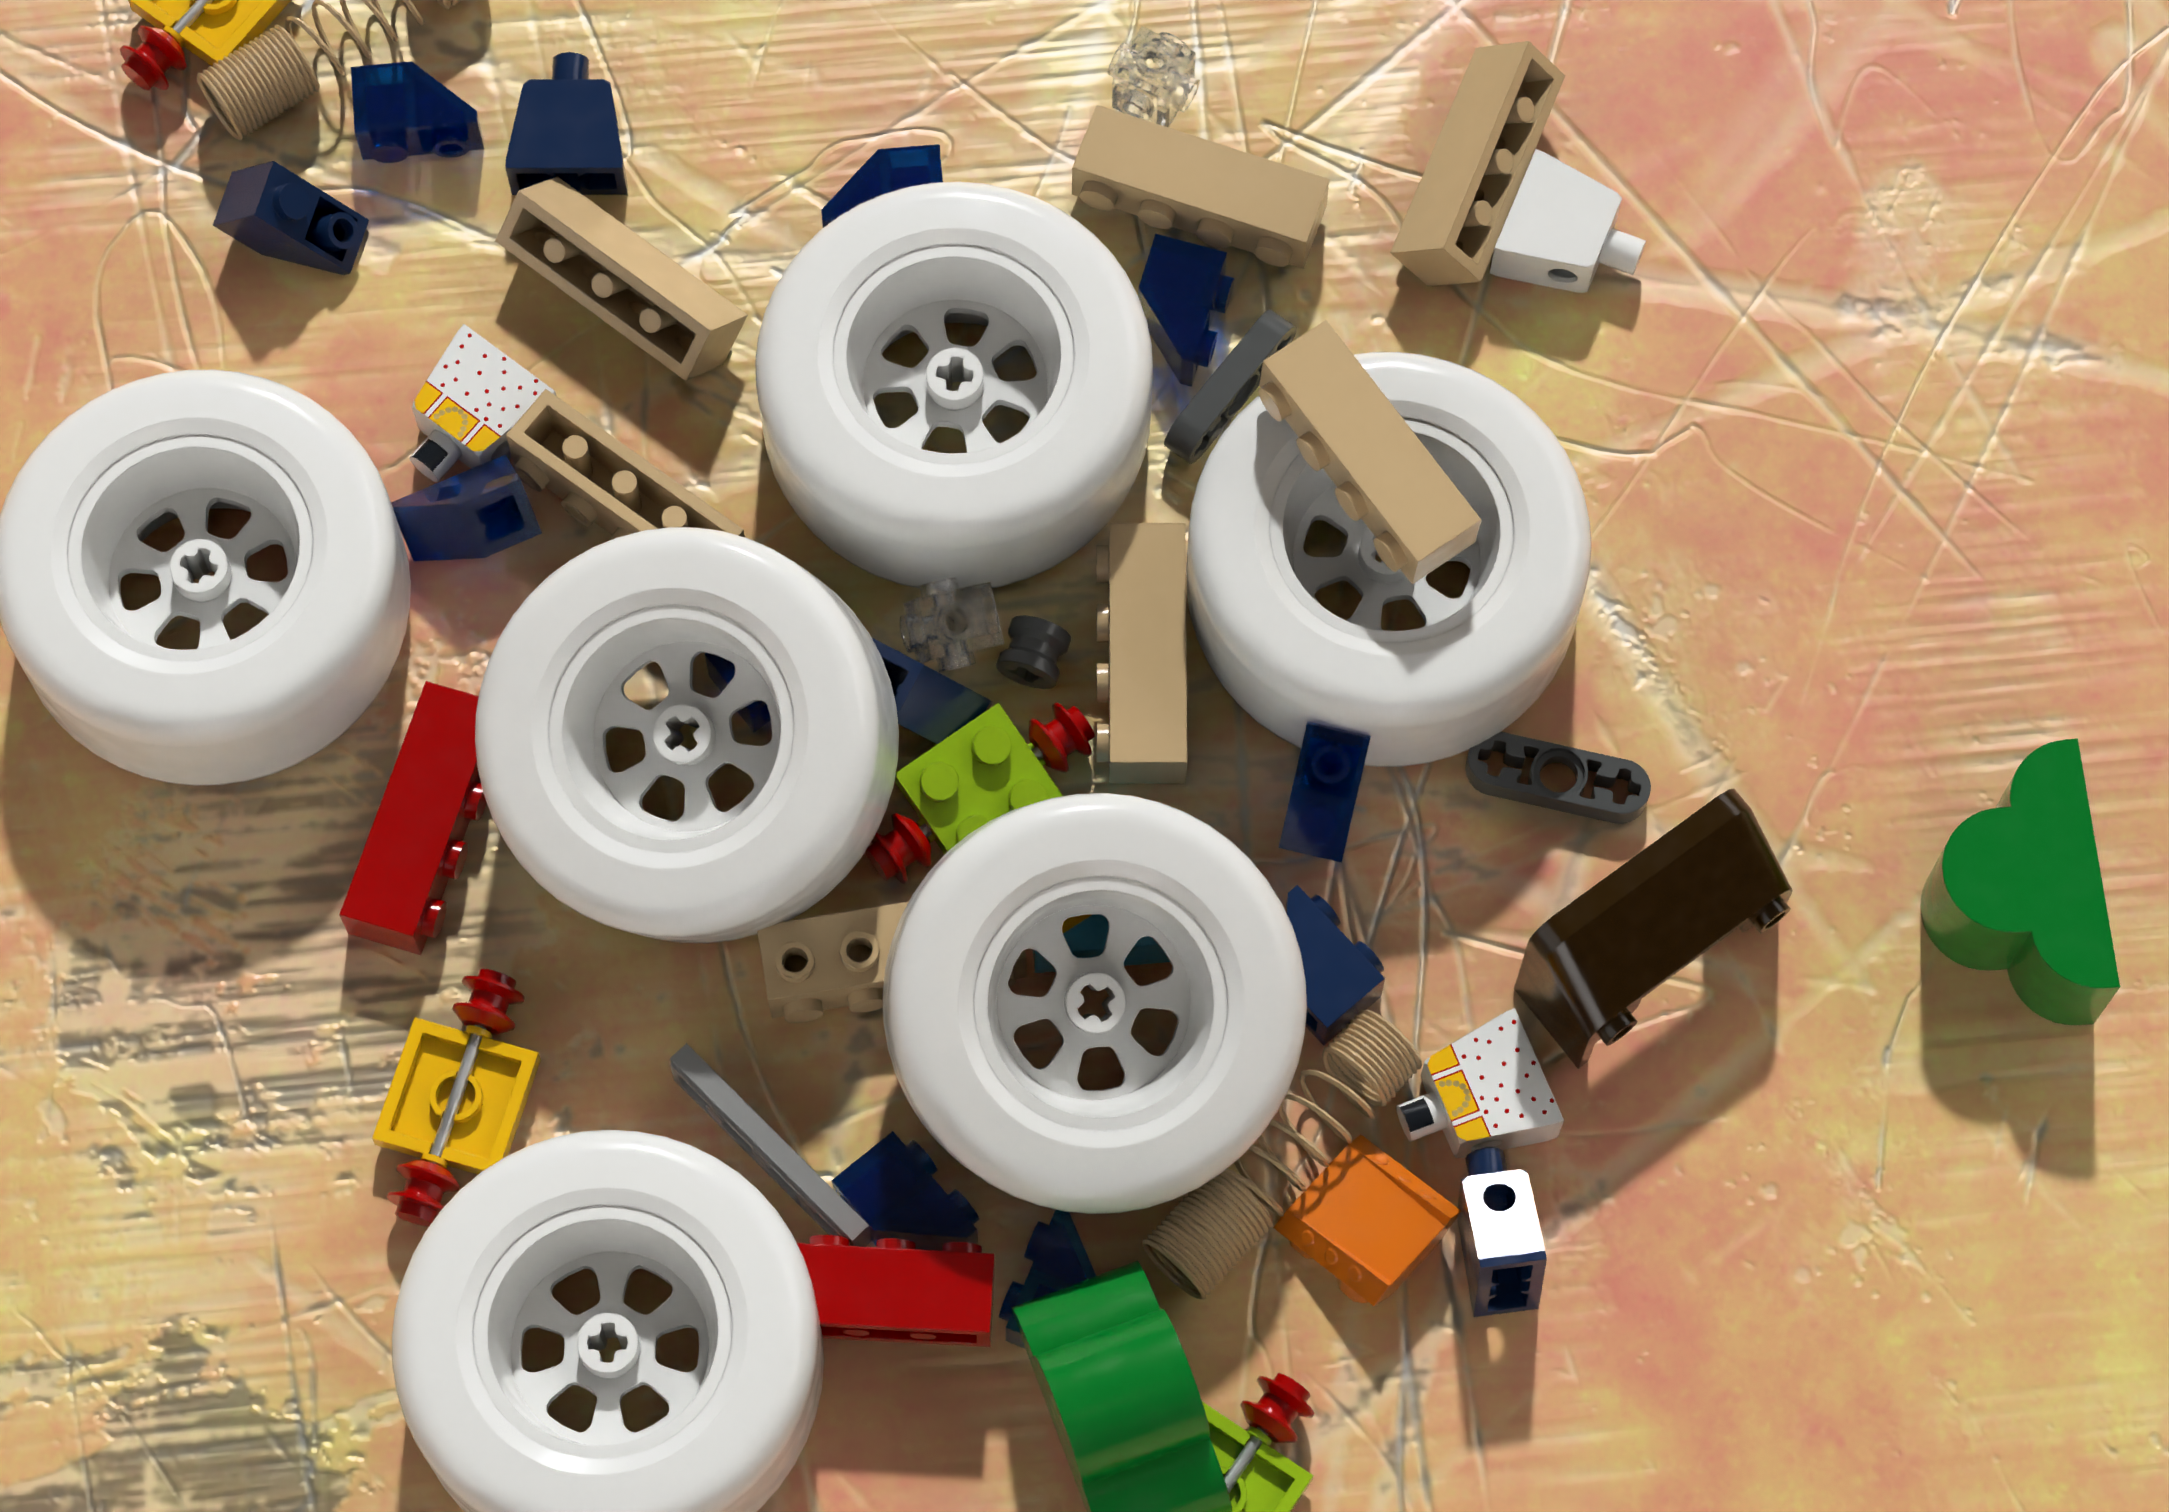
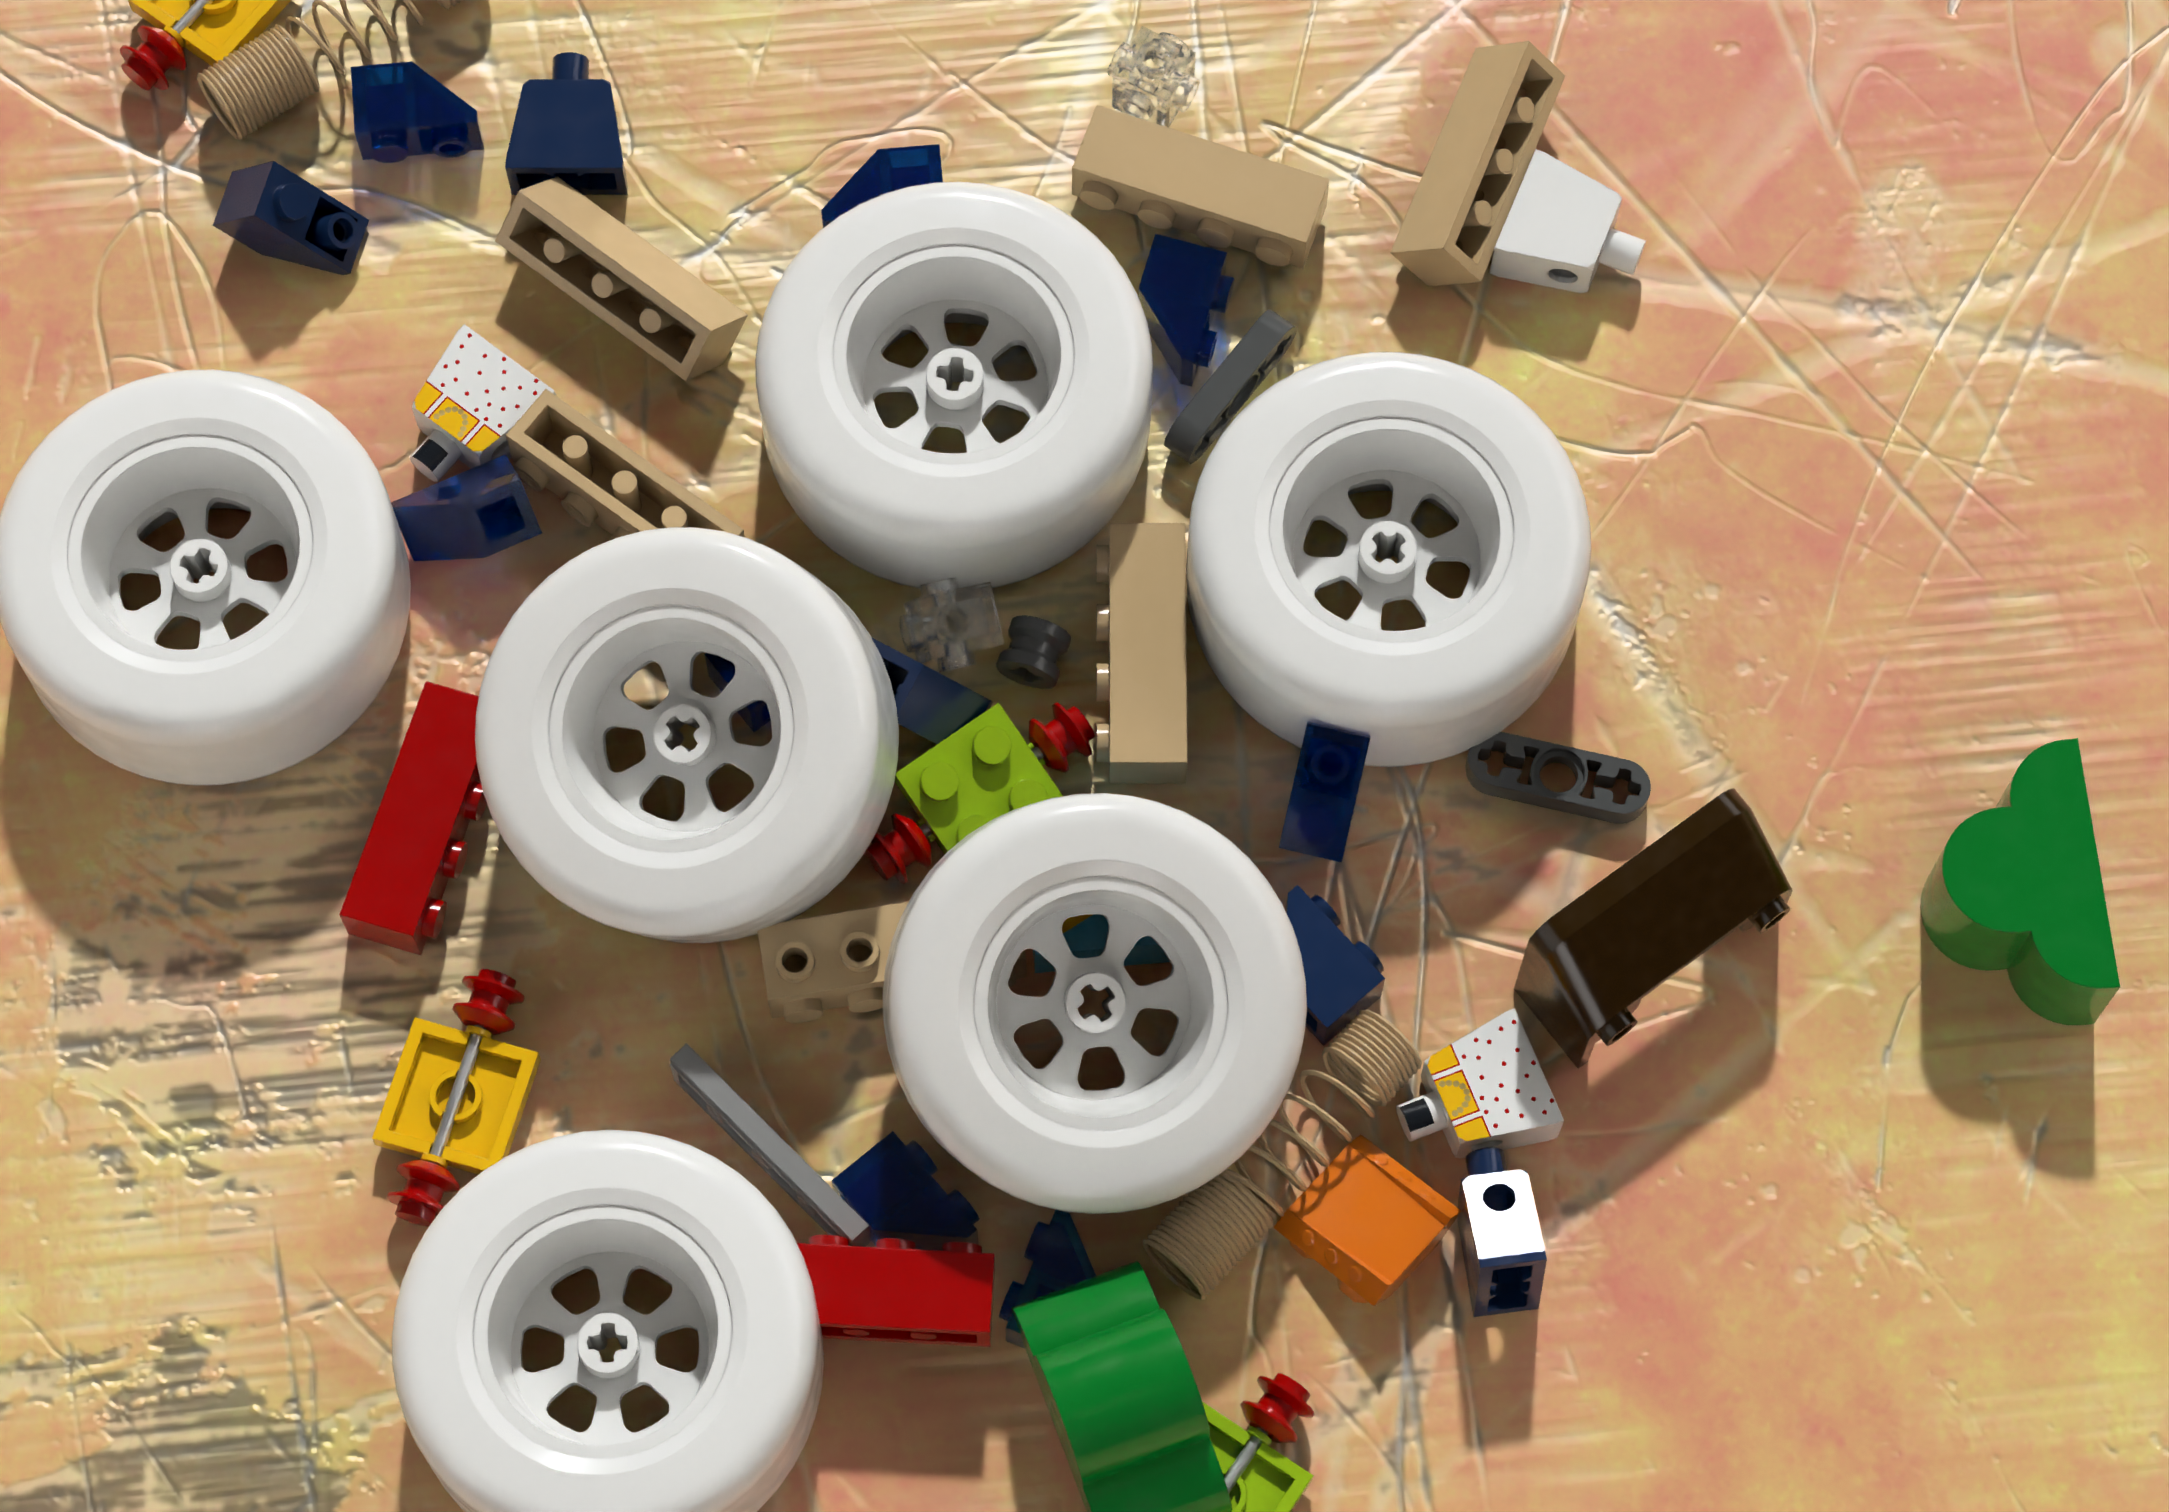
(1367, 453): tan brick -> none

